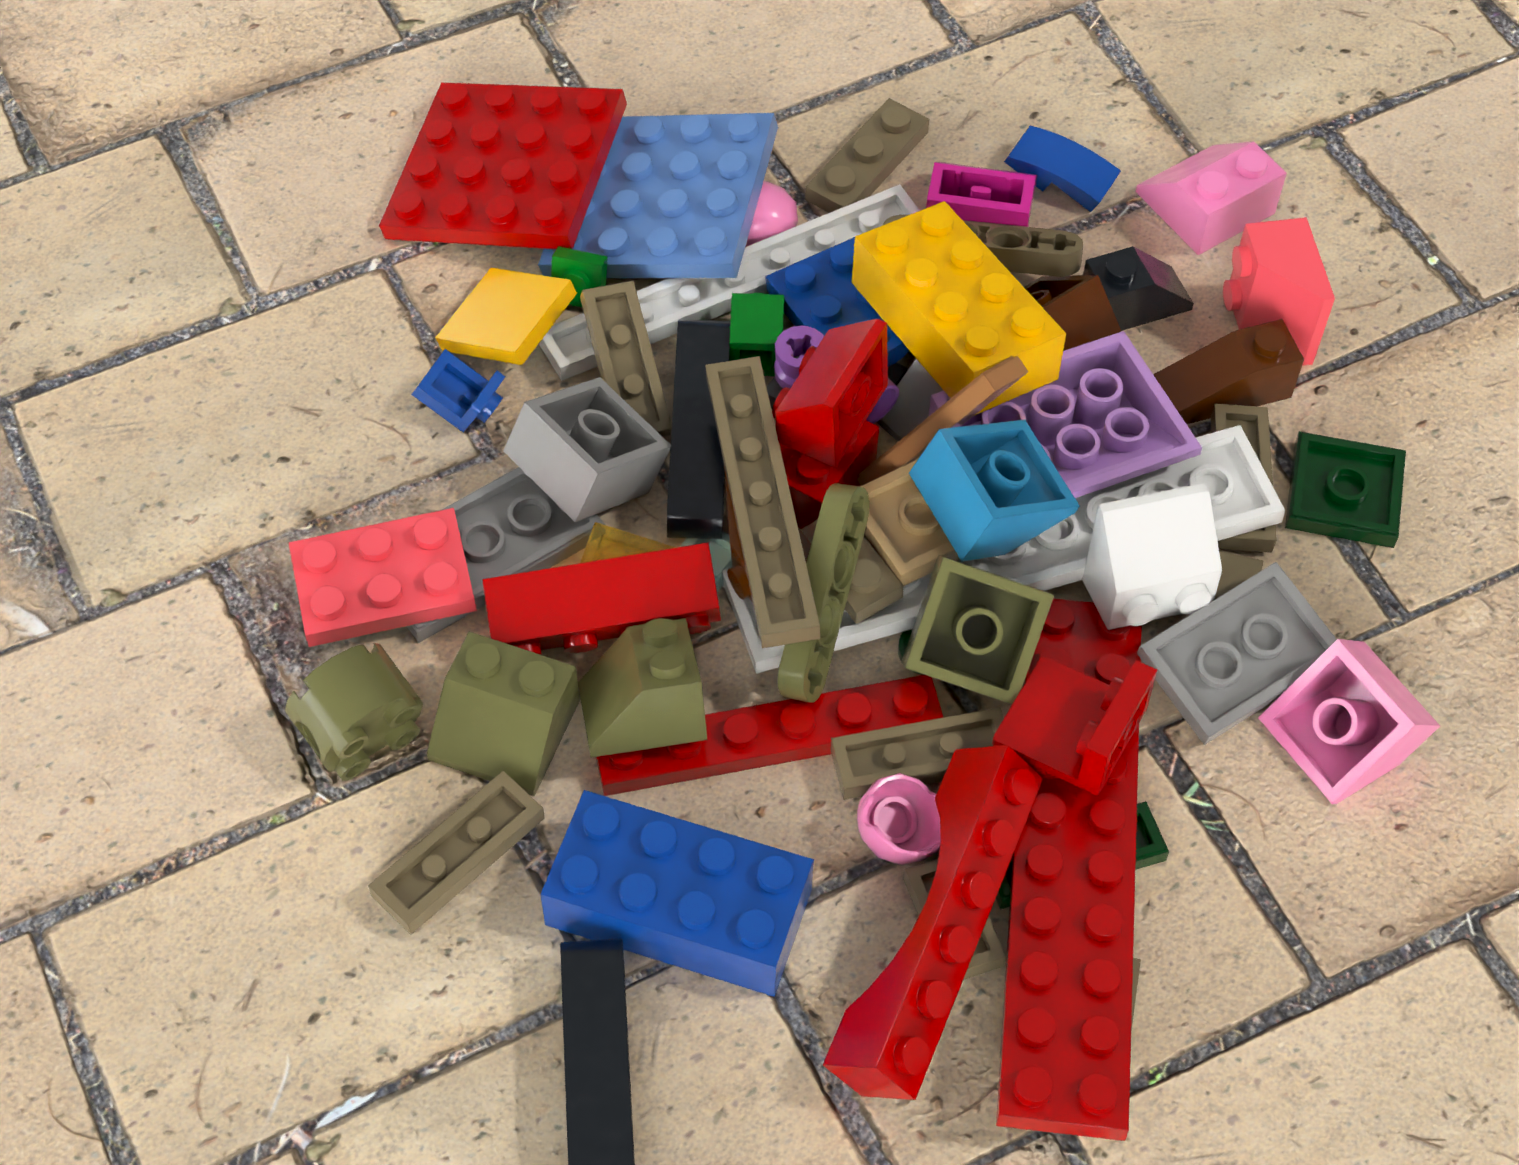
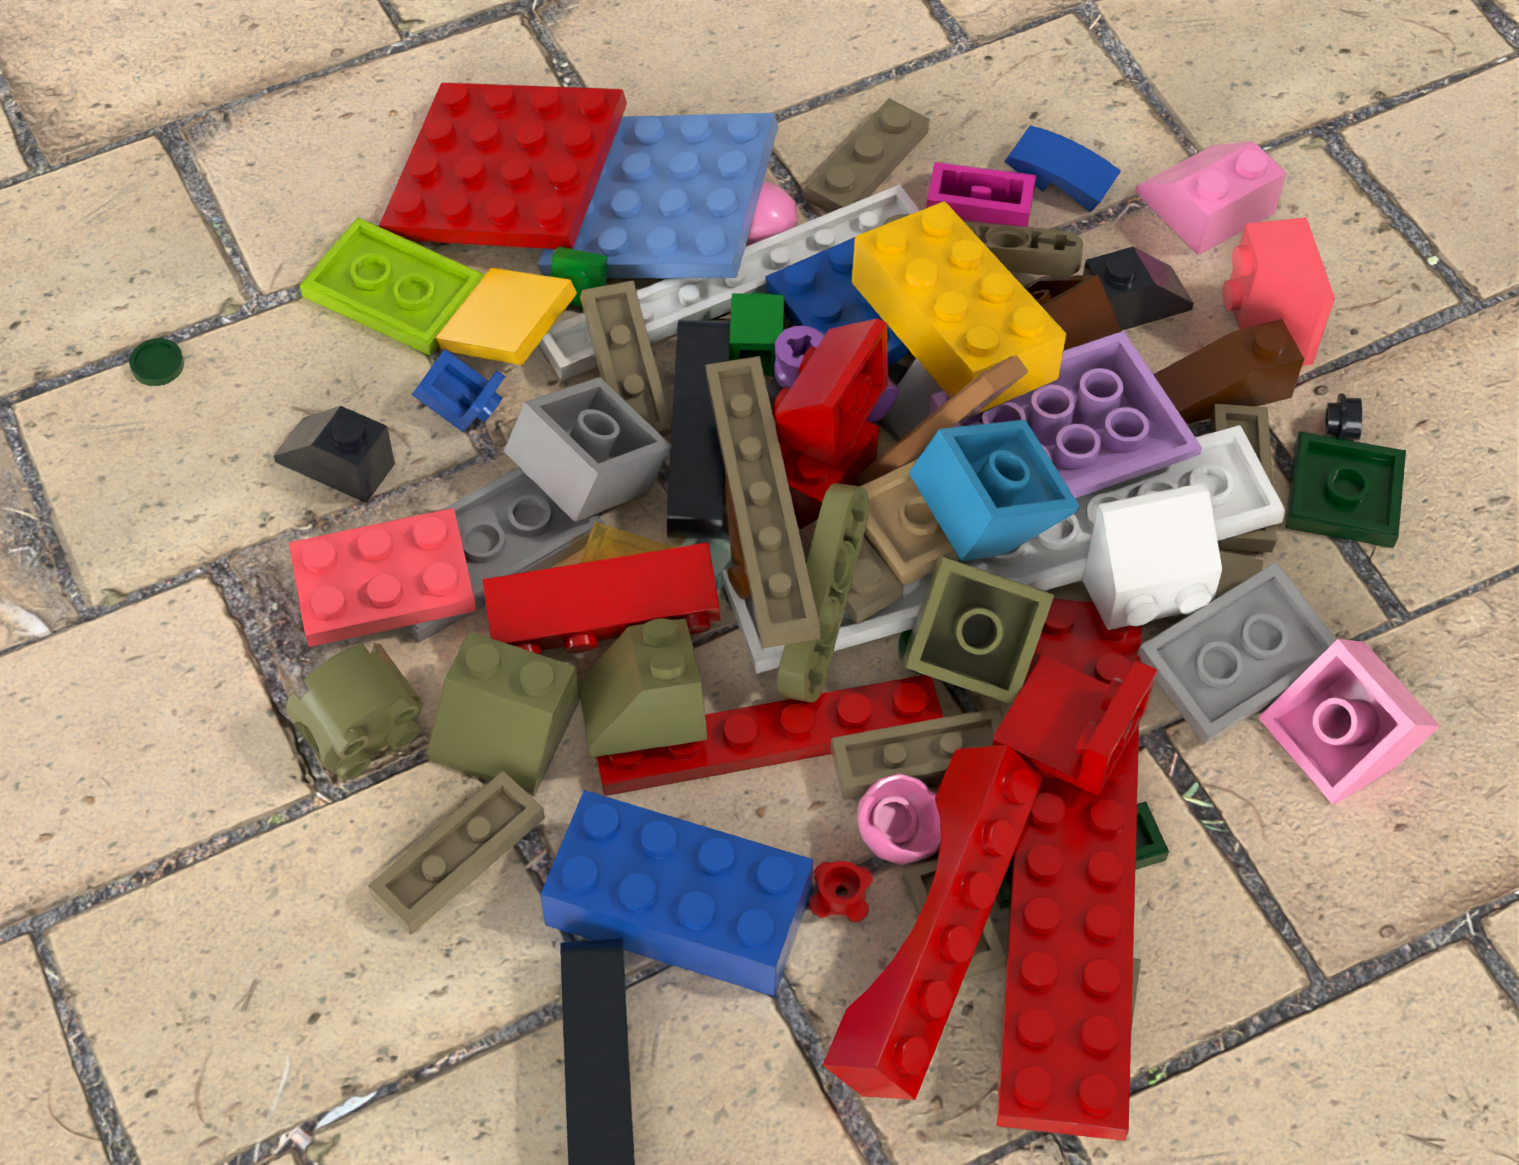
(156, 362): none -> dark green piece
(340, 451): none -> black slope
(390, 284): none -> lime tile
(841, 875): none -> red plate
(1344, 418): none -> black plate

